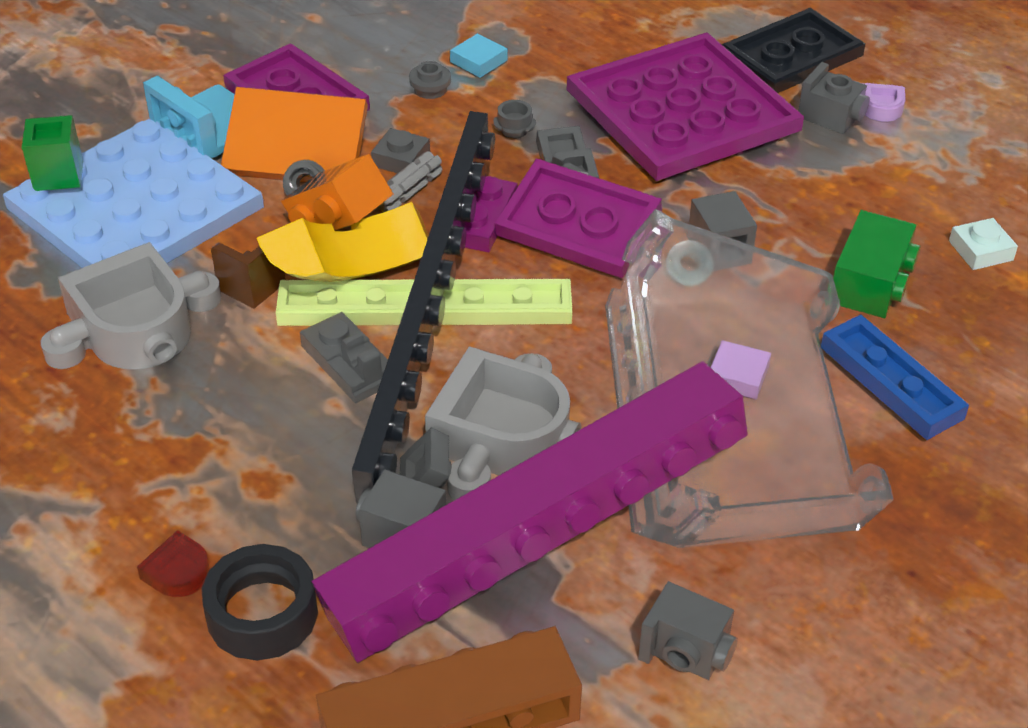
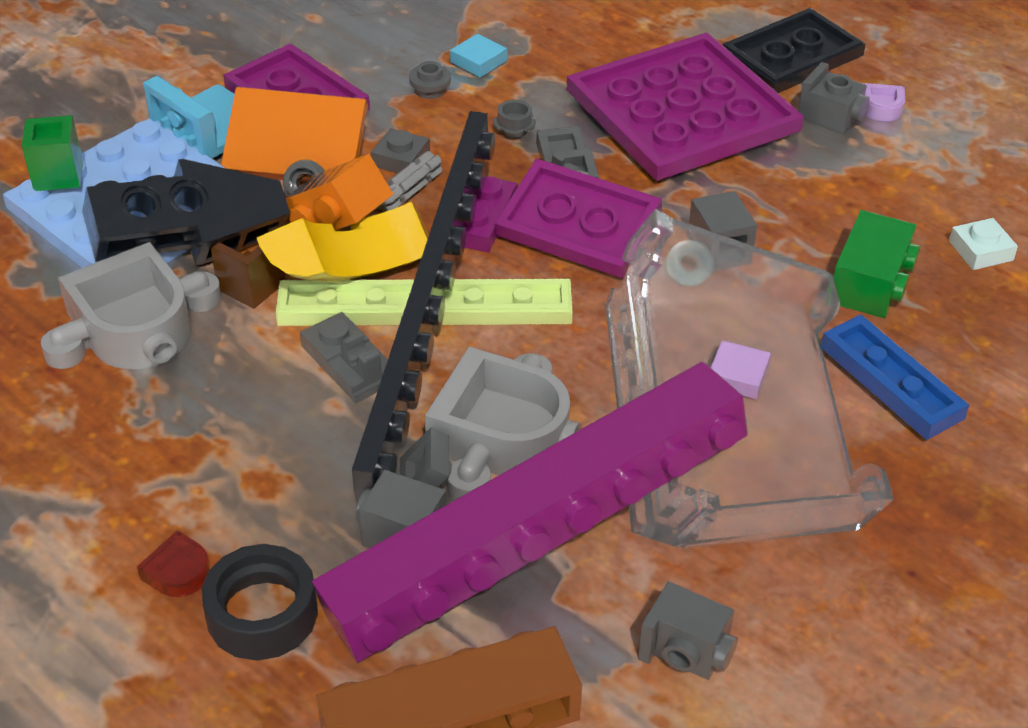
(225, 205): none -> black brick

